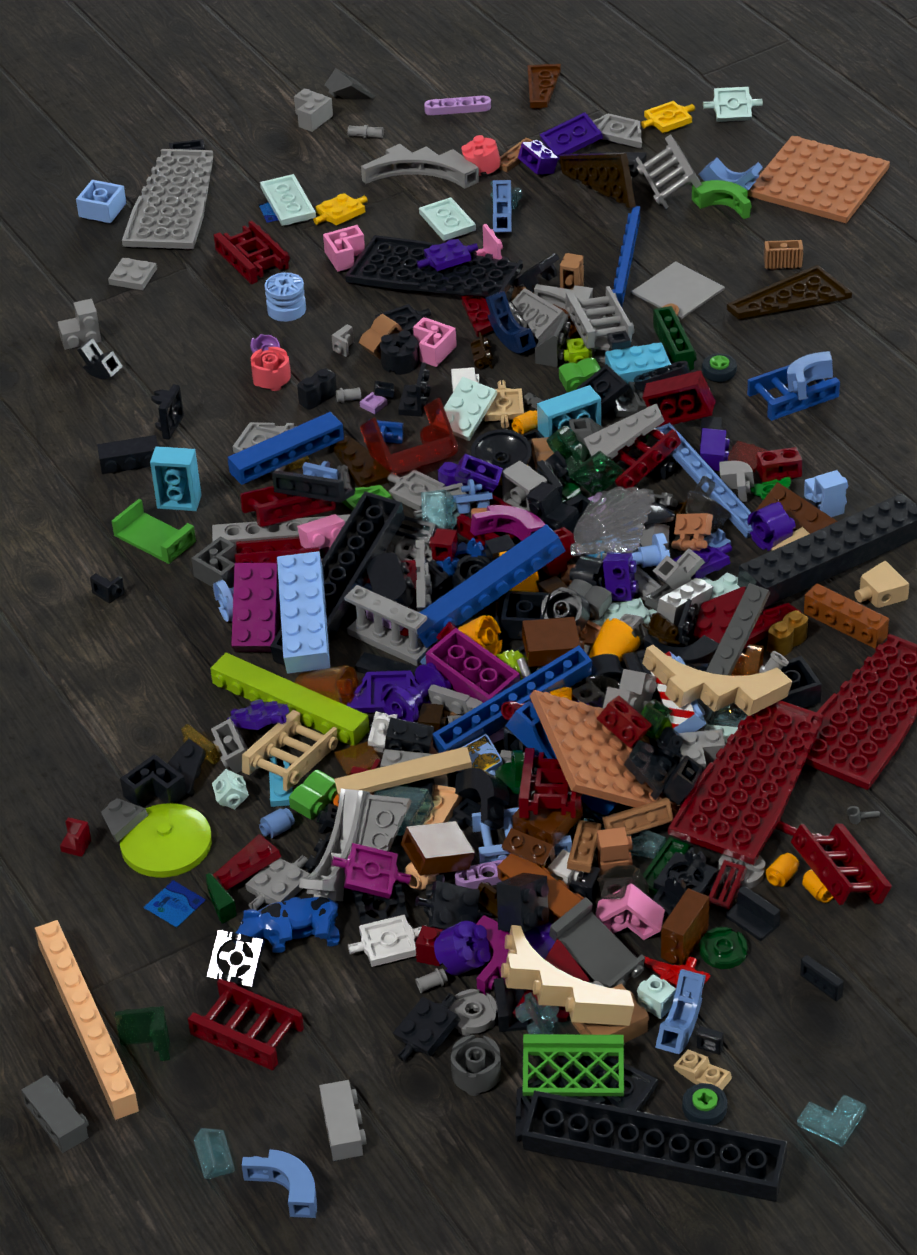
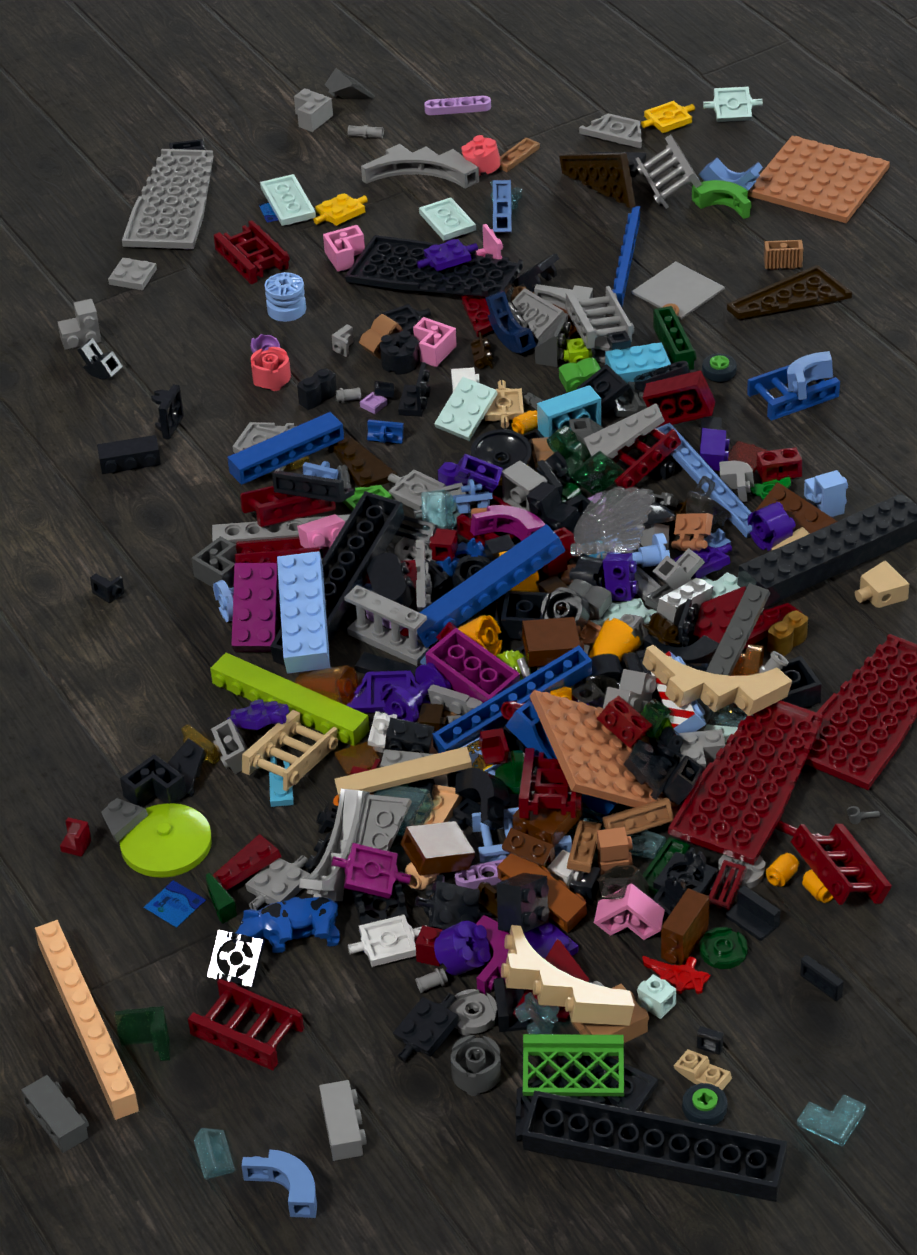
(101, 201): light blue brick -> none
(152, 534): bright green panel -> none
(175, 478): medium azure brick -> none
(230, 789): light aqua brick -> none
(276, 822): medium blue brick -> none
(313, 794): bright green brick -> none
(437, 442): clear red windscreen -> none
(493, 747): none -> dark red panel
(537, 157): dark purple brick -> none
(542, 83): reddish brown wing -> none
(571, 135): dark purple plate -> none
(571, 271): medium nougat brick -> none
(595, 946): dark grey panel -> none
(681, 1020): medium blue arch -> none
(846, 615): dark orange brick -> none

